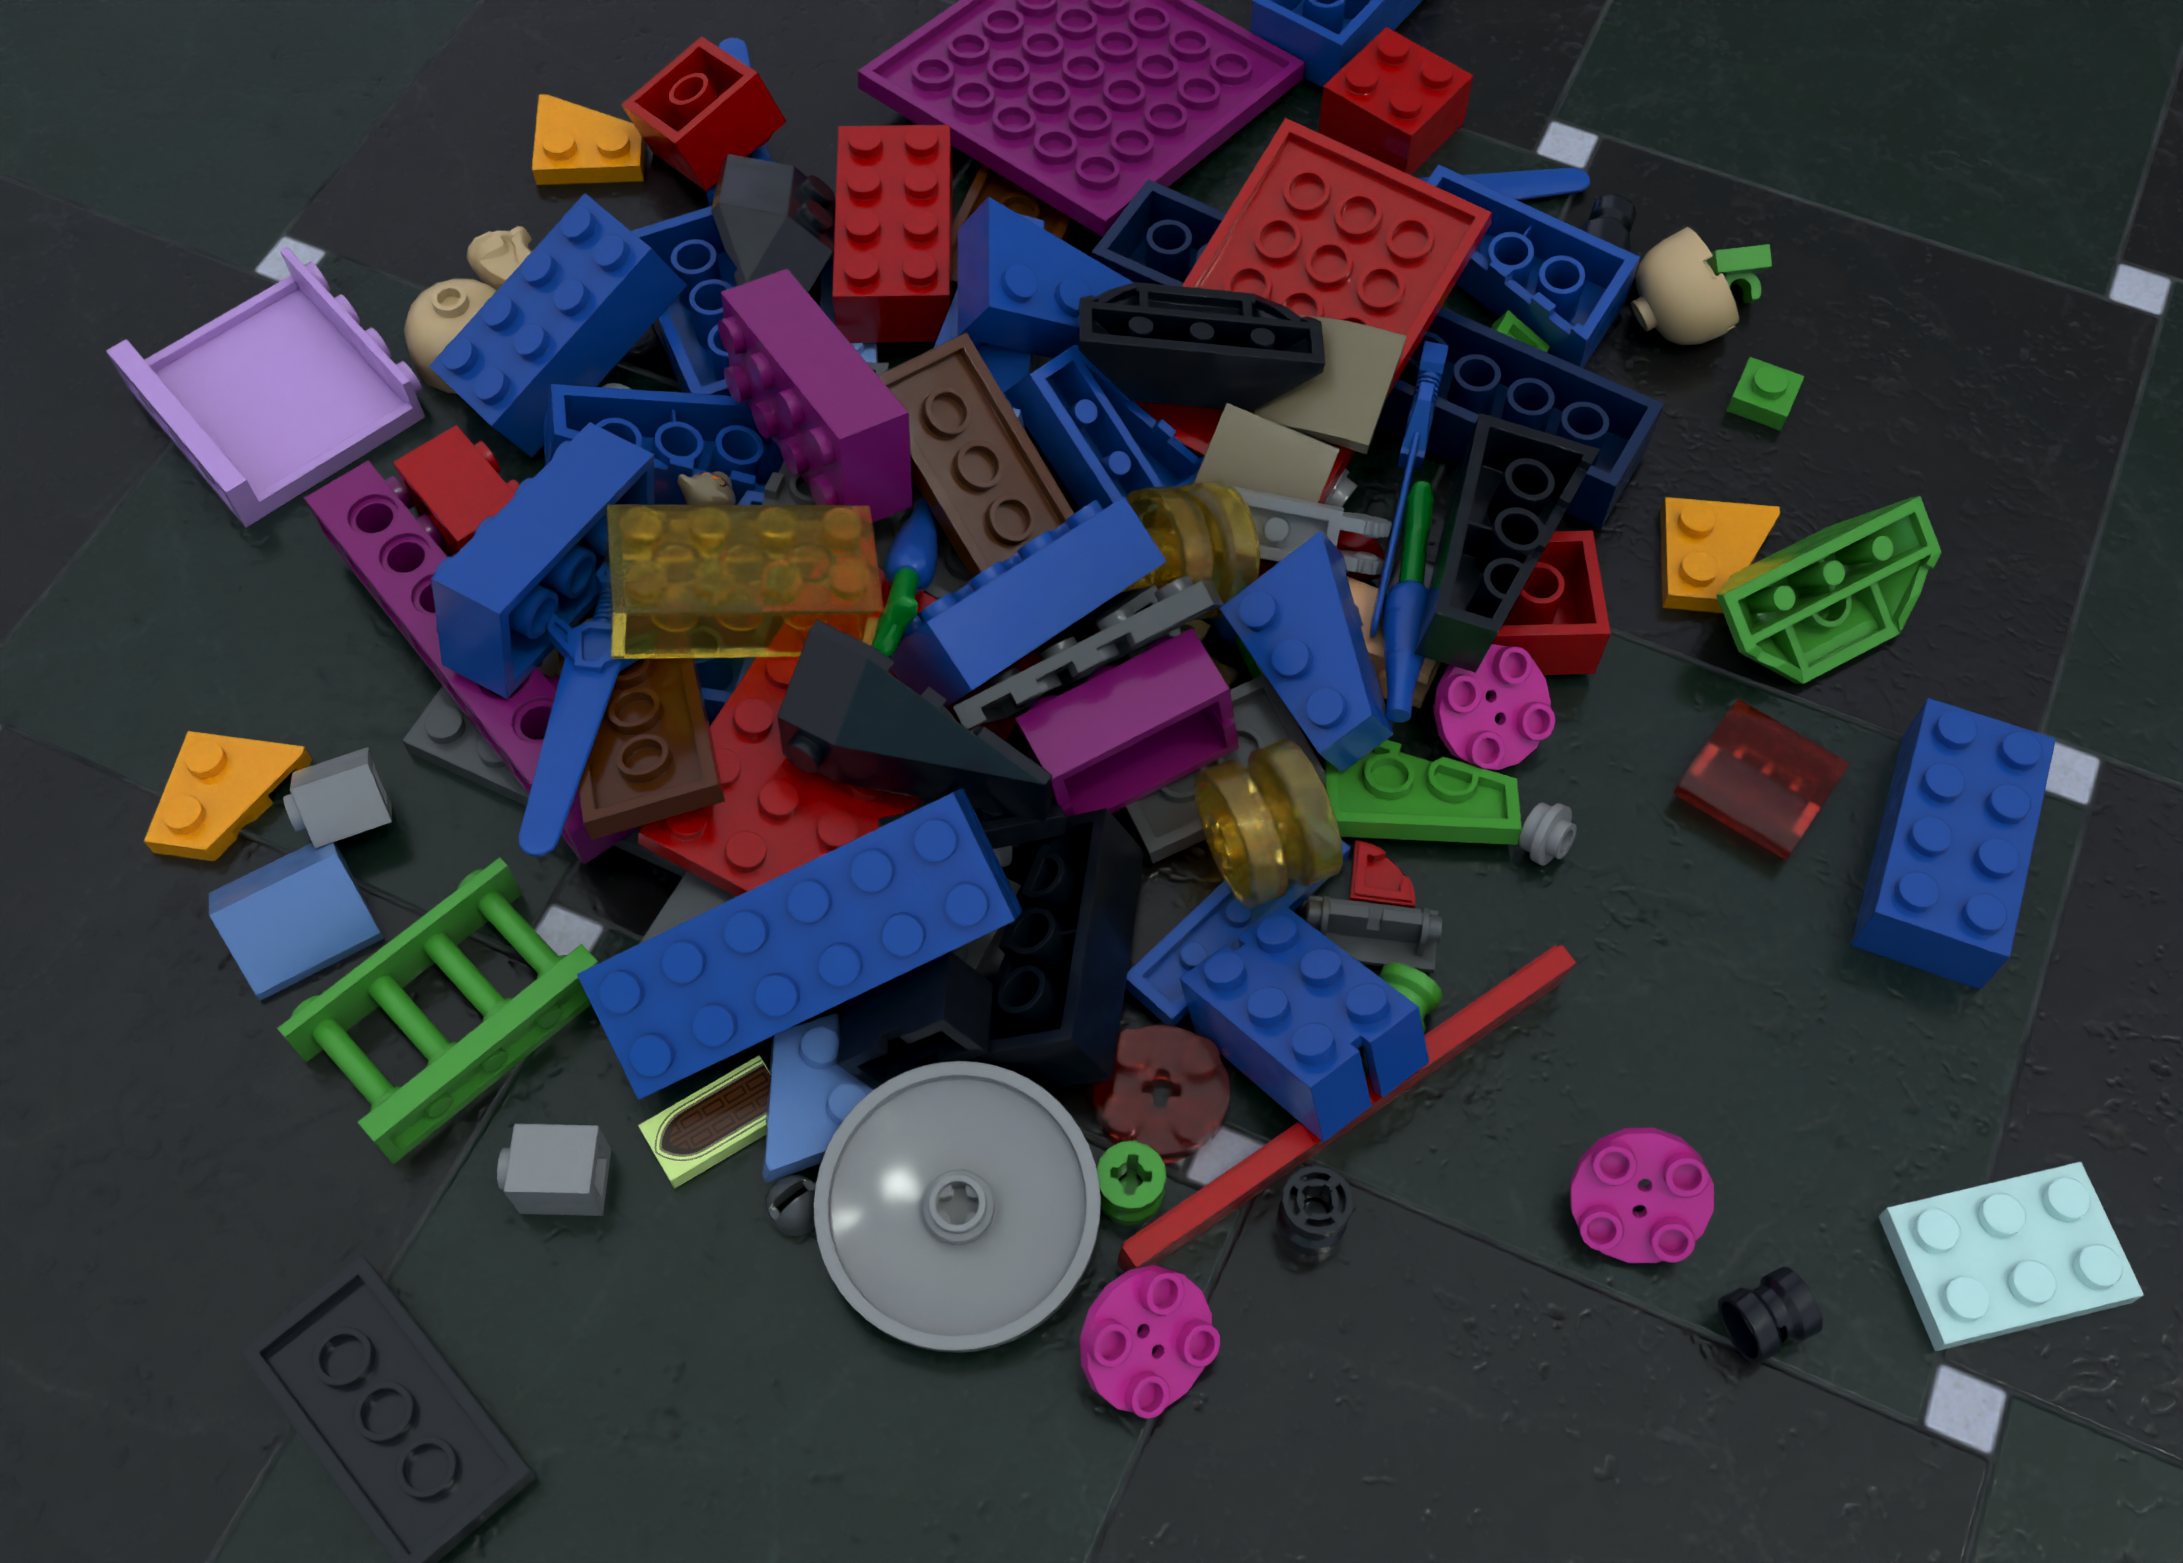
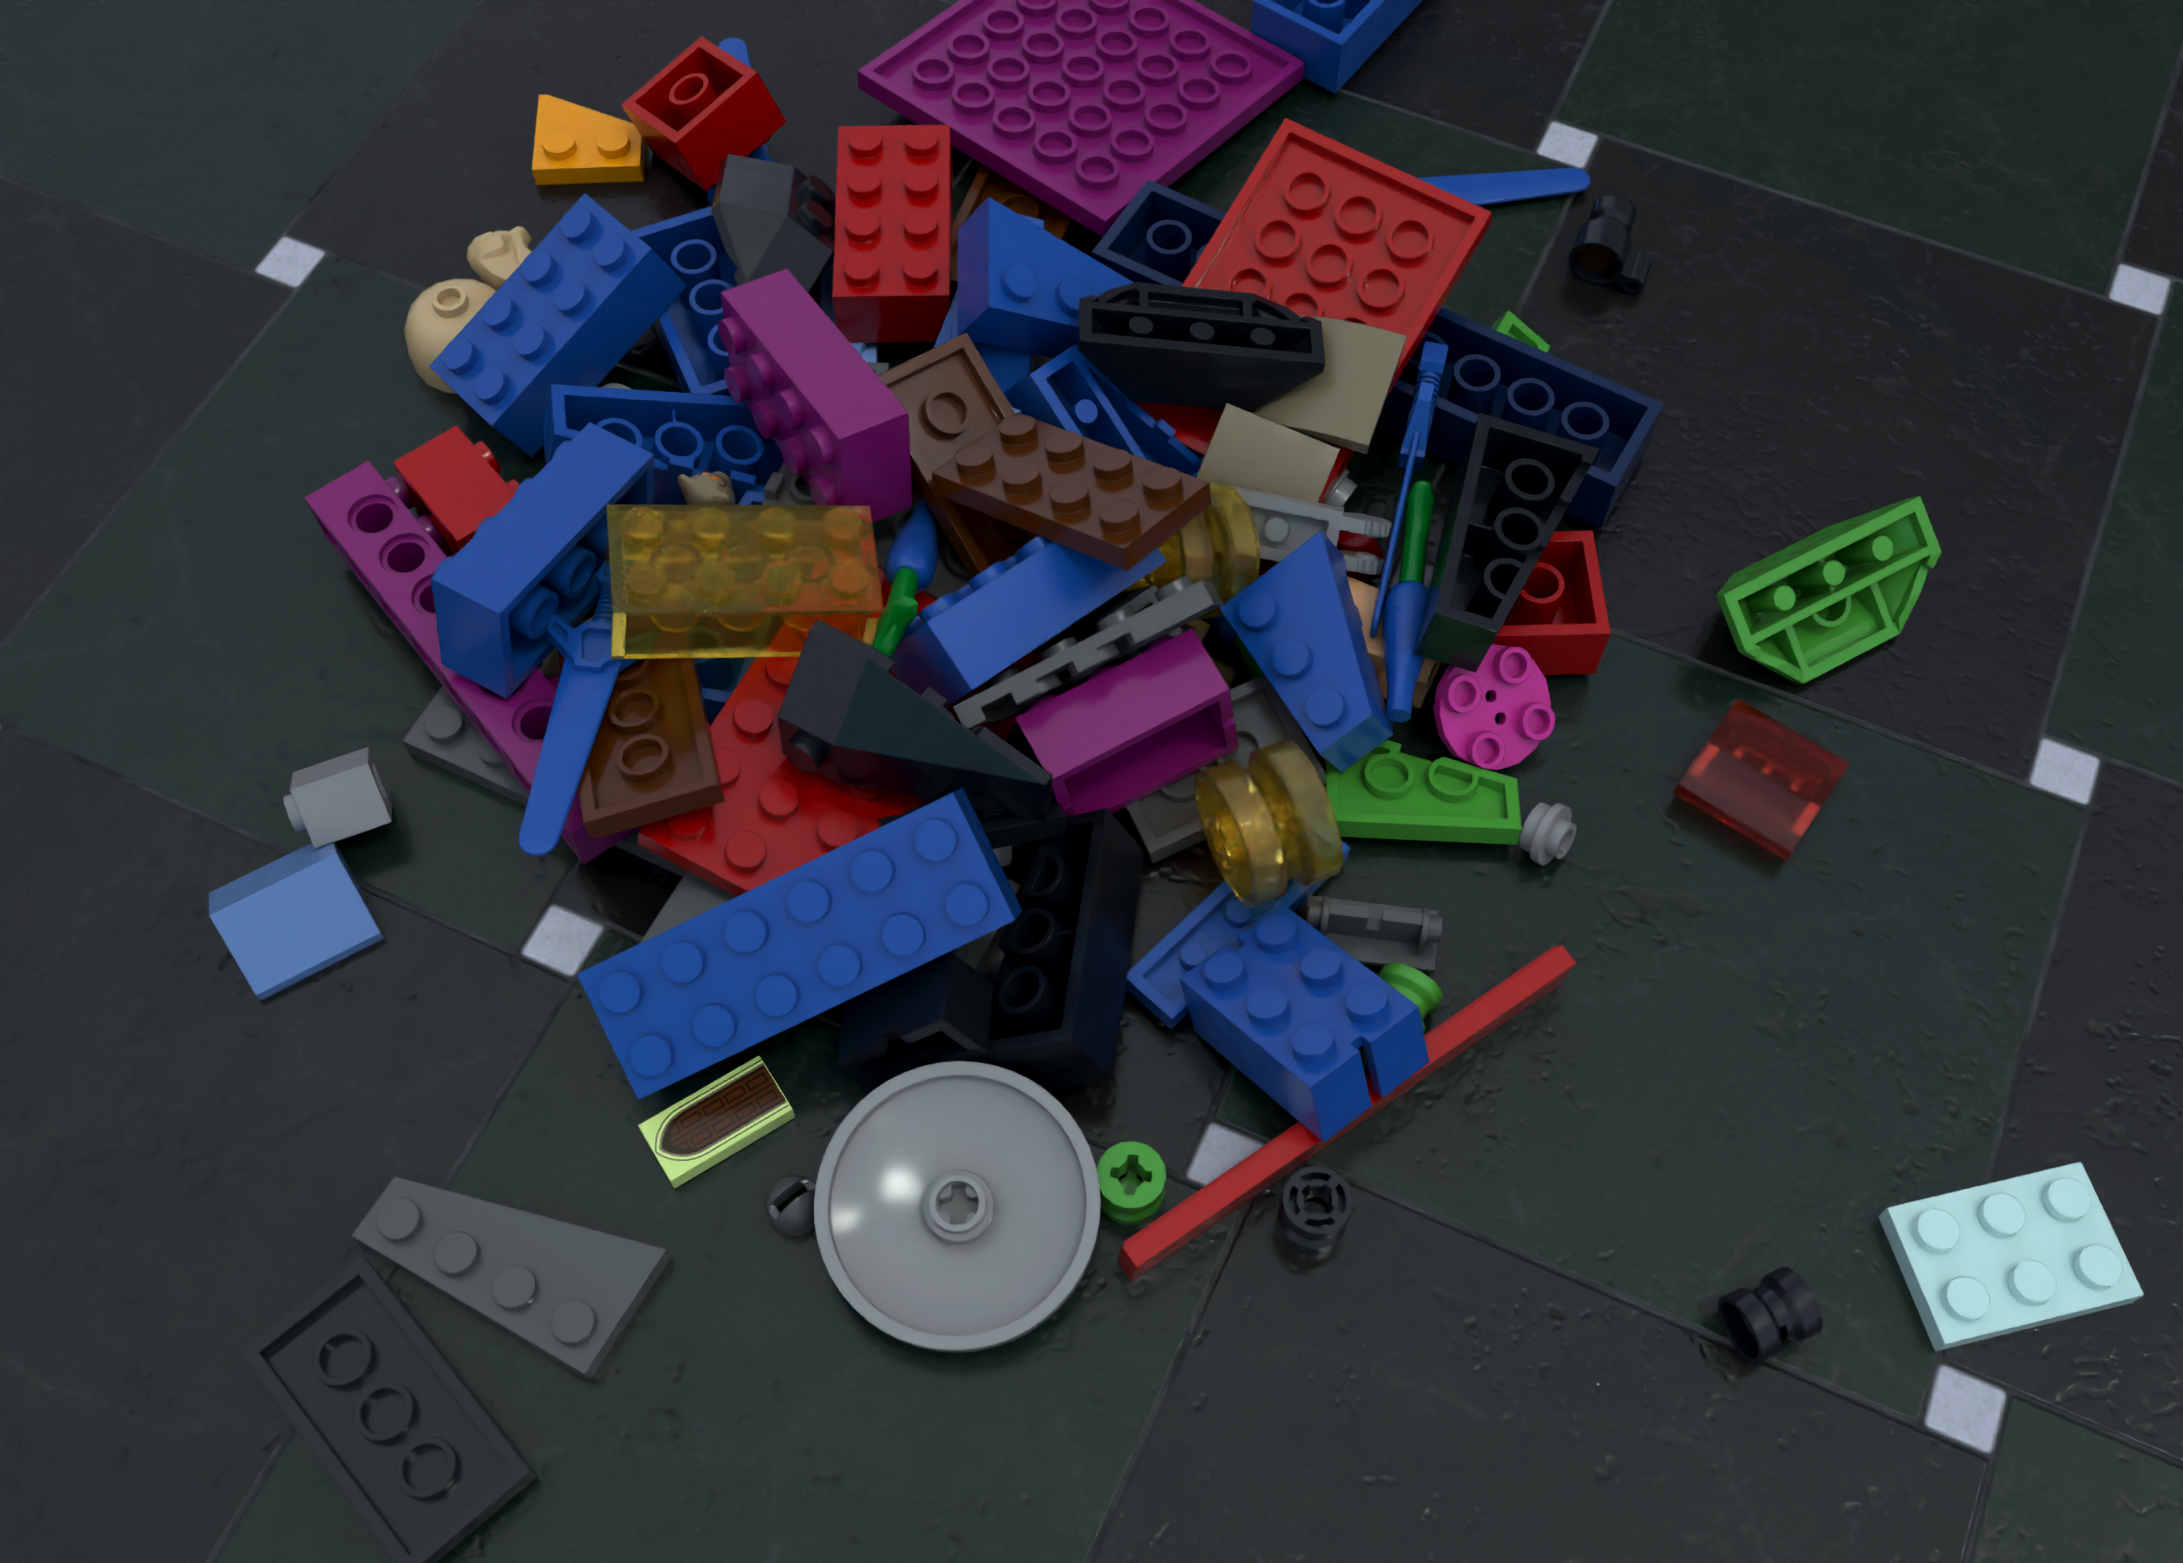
(217, 791): light orange wing -> none
(275, 392): lavender panel -> none
(454, 1070): bright green fence -> none
(522, 1271): none -> dark grey wing
(555, 1169): light grey brick -> none
(806, 1096): medium blue wing -> none
(1072, 490): none -> reddish brown plate
(1122, 1362): dark pink plate -> none
(1189, 1065): clear red plate -> none
(1378, 878): red tile -> none
(1395, 102): red brick -> none
(1543, 271): blue wedge -> none
(1675, 1200): dark pink plate -> none
(1682, 293): tan cylinder -> none
(1705, 546): light orange wing -> none
(1741, 267): bright green tile -> none
(1765, 393): bright green plate -> none
(1955, 844): blue brick -> none

